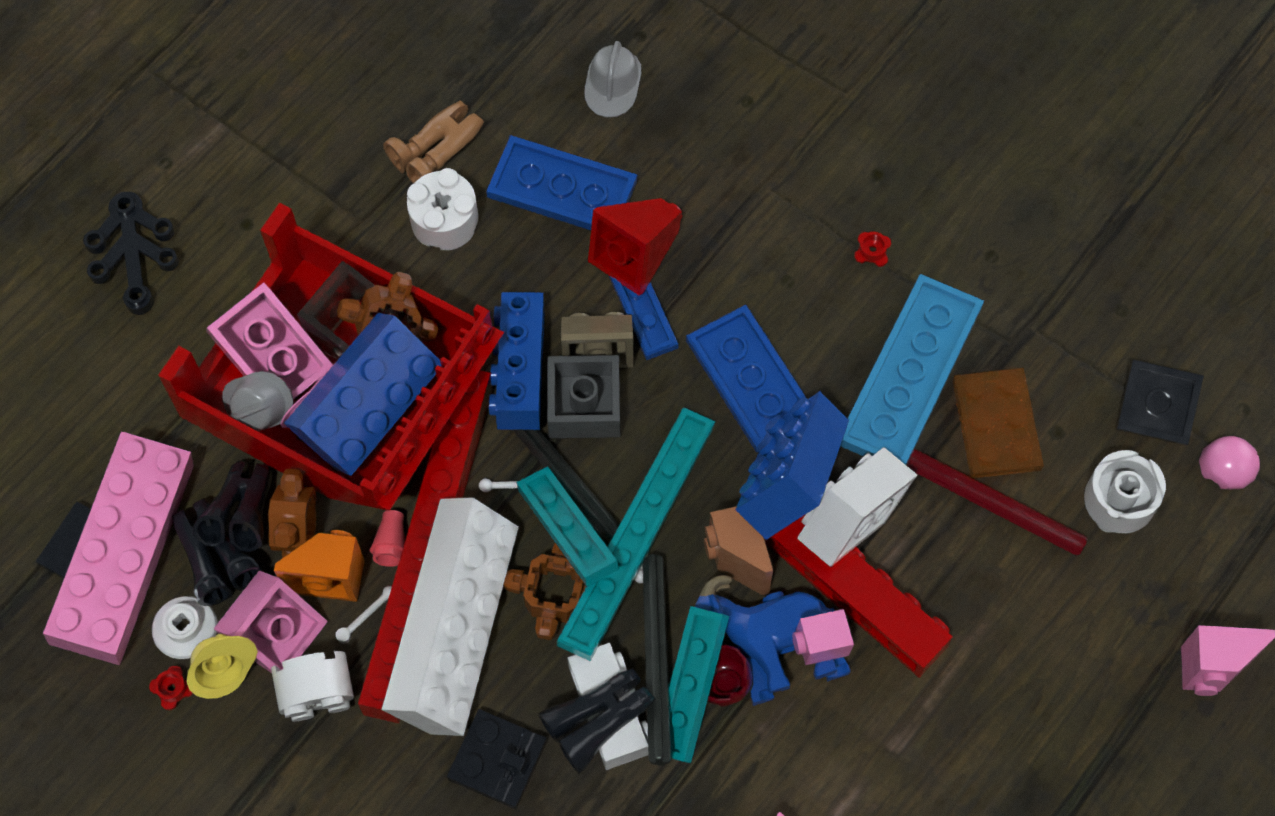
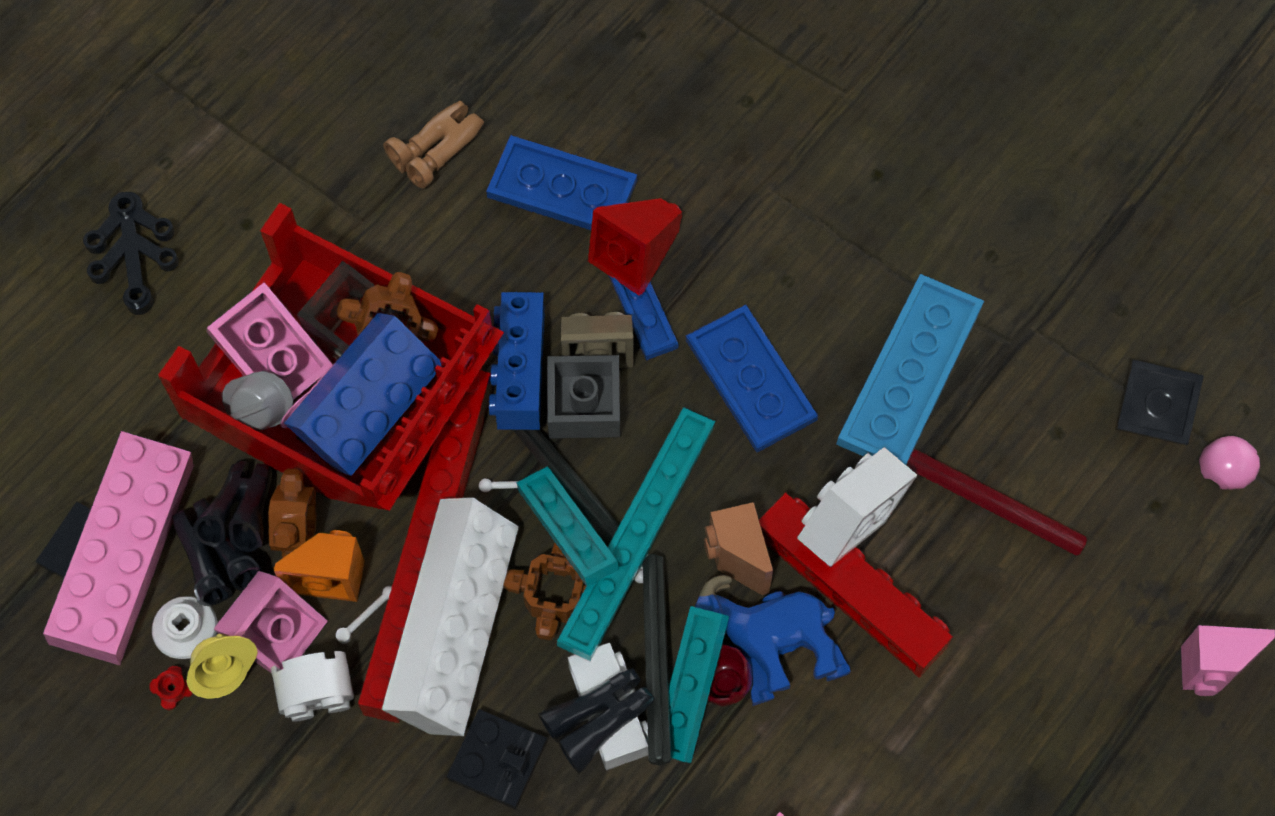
(389, 539): coral cone -> none
(442, 209): white brick -> none
(612, 81): light grey piece -> none
(792, 465): blue brick -> none
(823, 637): bright pink brick -> none
(876, 240): red plate -> none
(997, 423): clear orange plate -> none
(1109, 487): white brick -> none

